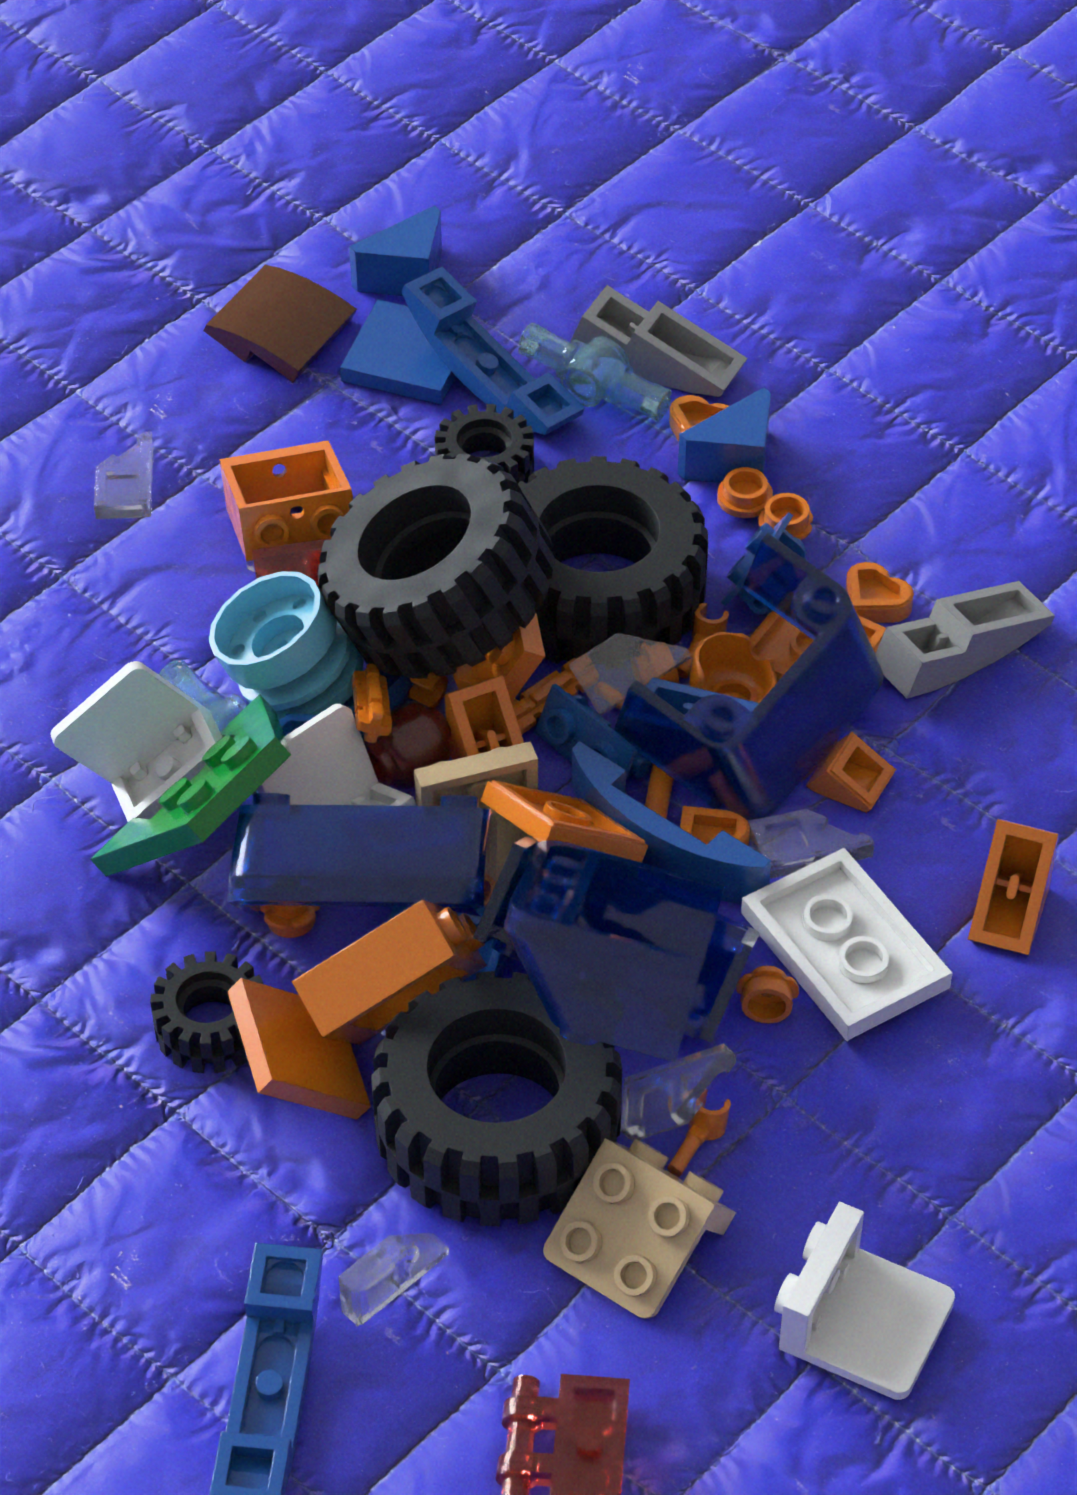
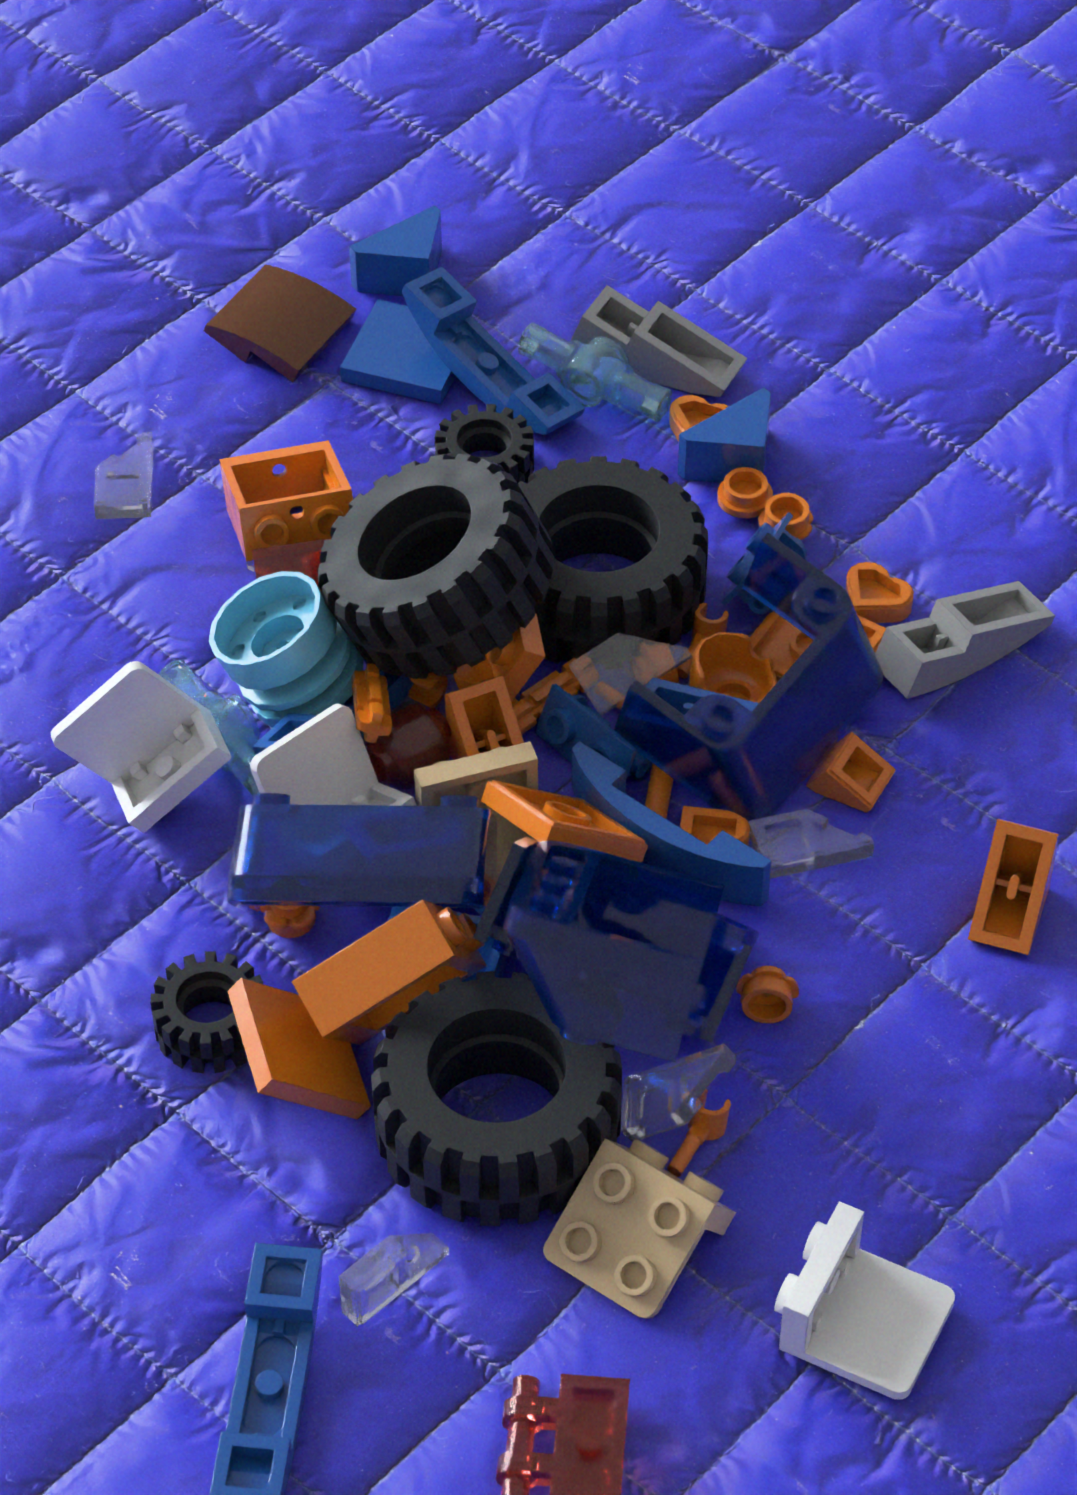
(193, 809): green wing -> none
(846, 943): white plate -> none

